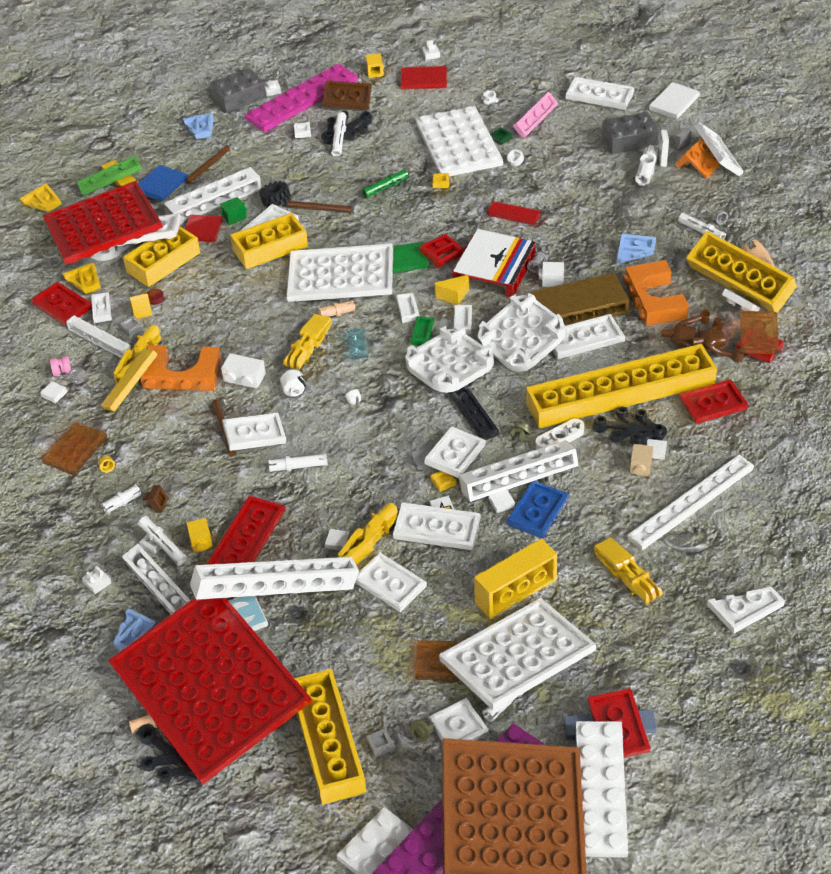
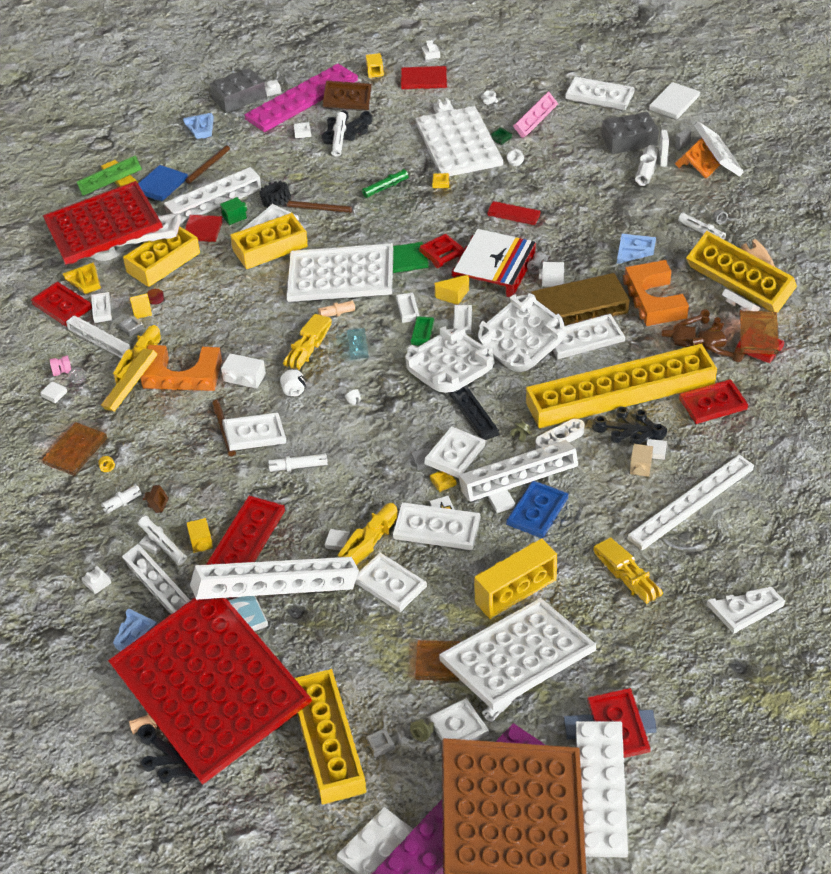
(41, 198): yellow wing -> none
(443, 106): none -> white tile

